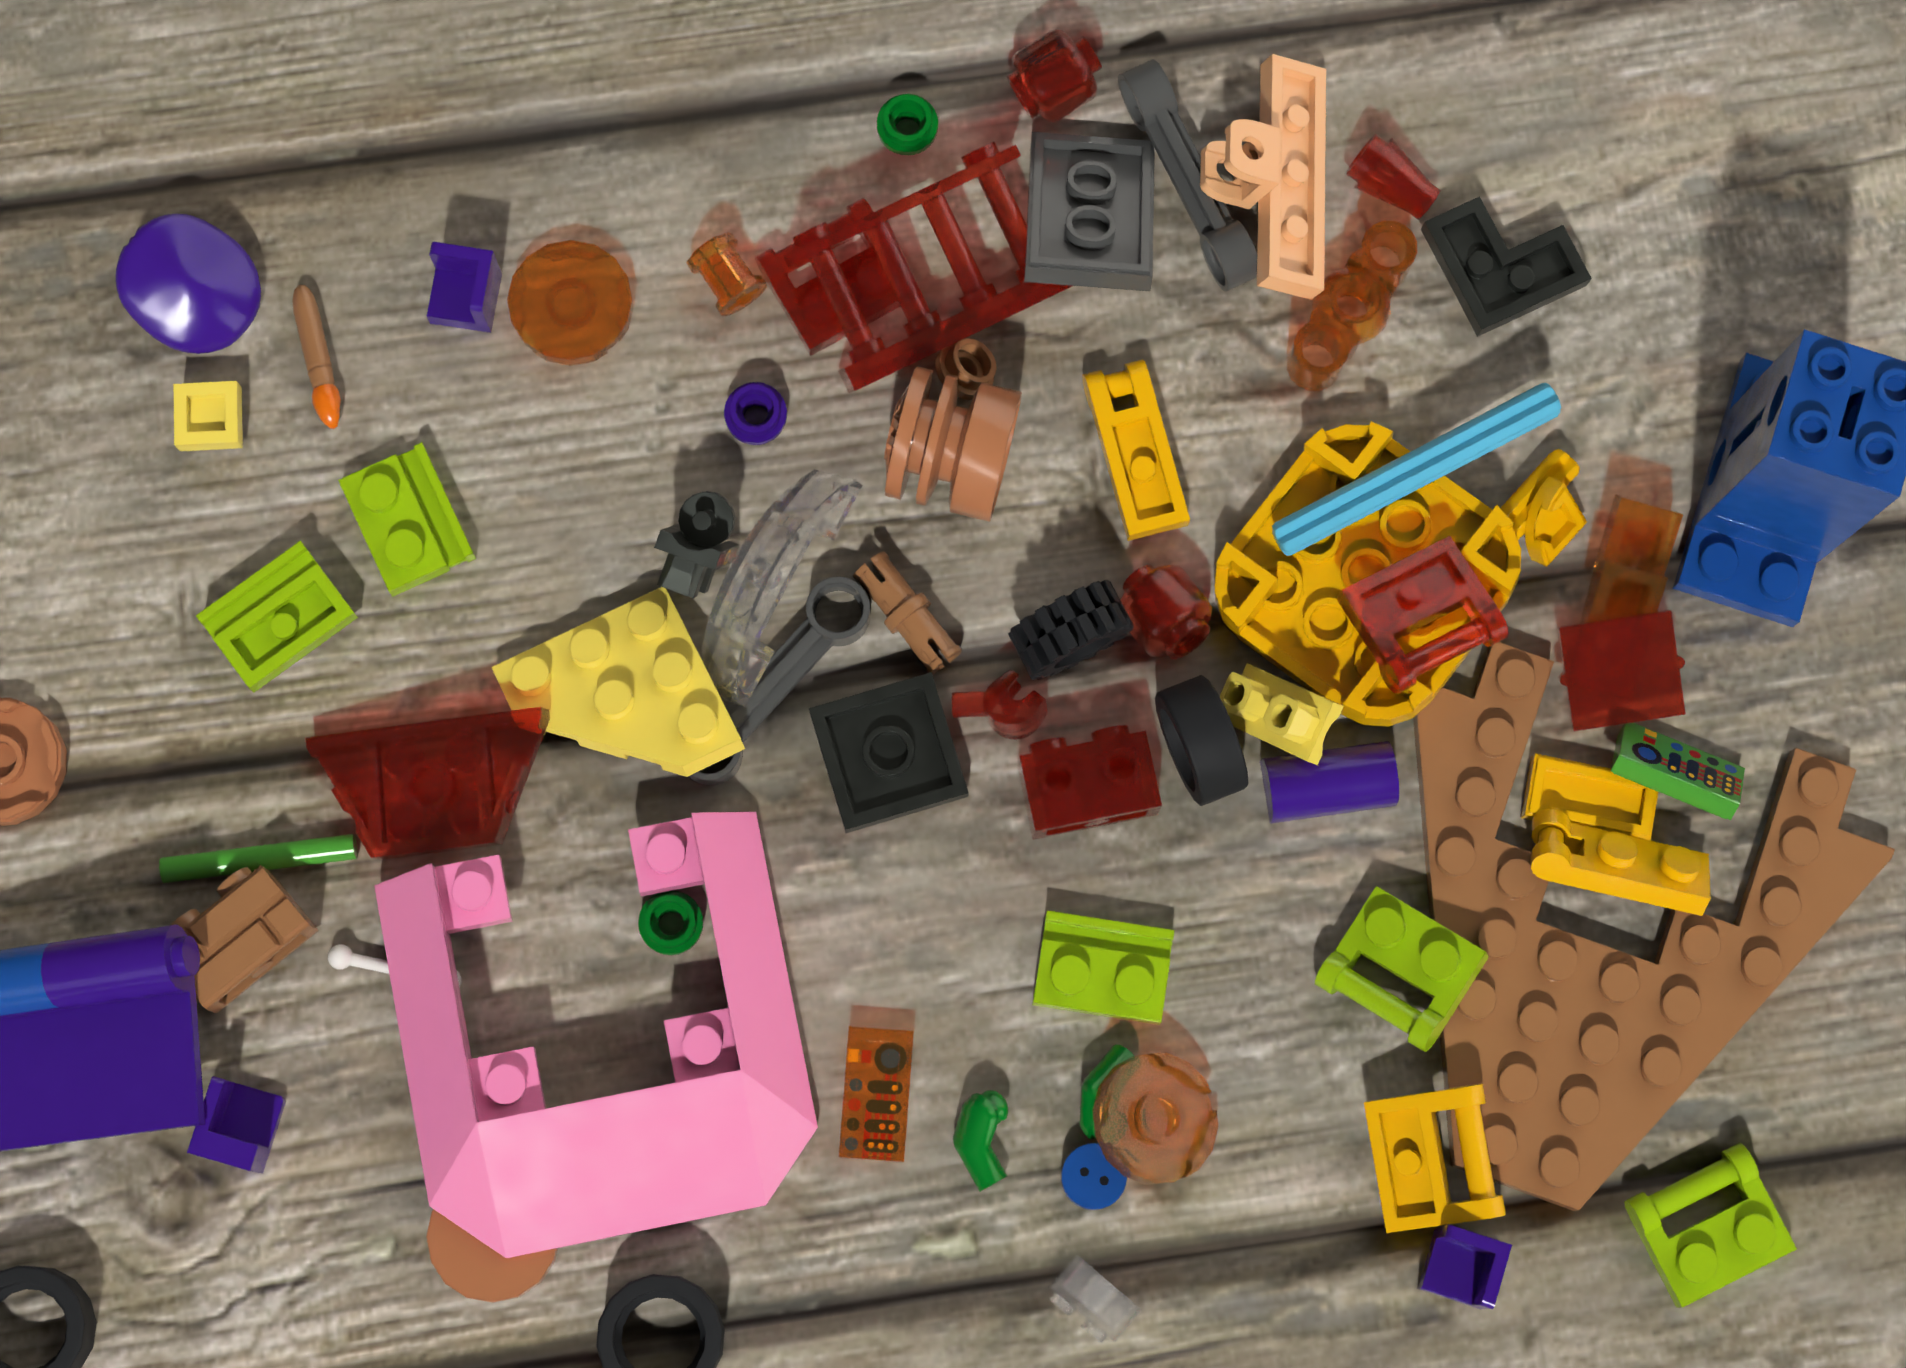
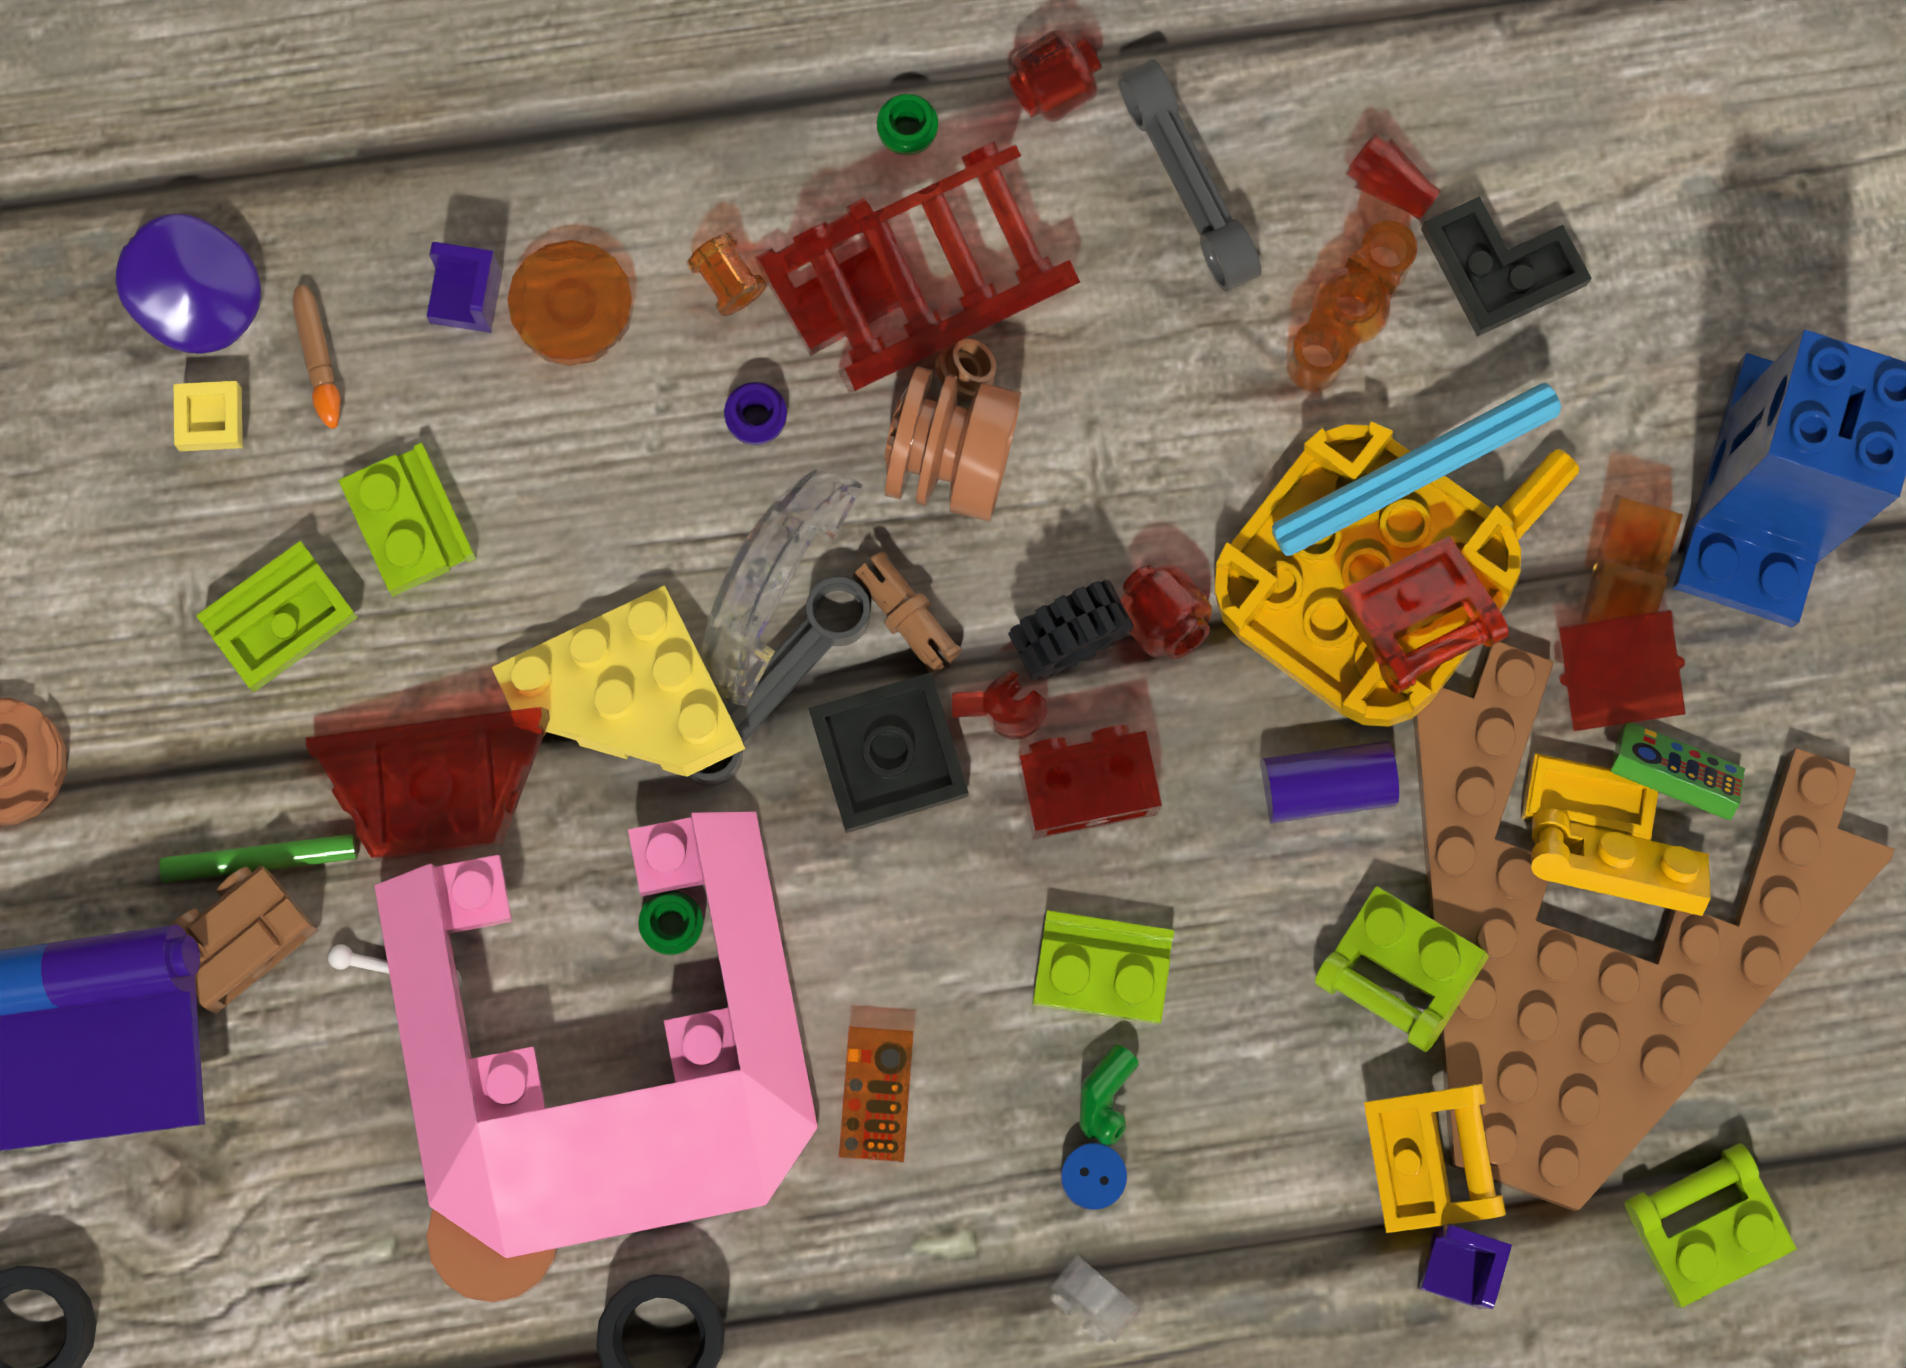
(237, 1125): dark purple panel -> none
(696, 544): pearl dark grey hips -> none
(974, 1137): green arm -> none
(1090, 212): dark grey tile -> none
(1136, 451): yellow plate -> none
(1155, 1118): clear orange tile -> none
(1201, 740): black tyre -> none
(1279, 712): light yellow hips -> none
(1282, 172): light nougat plate -> none
(1551, 521): yellow tile -> none

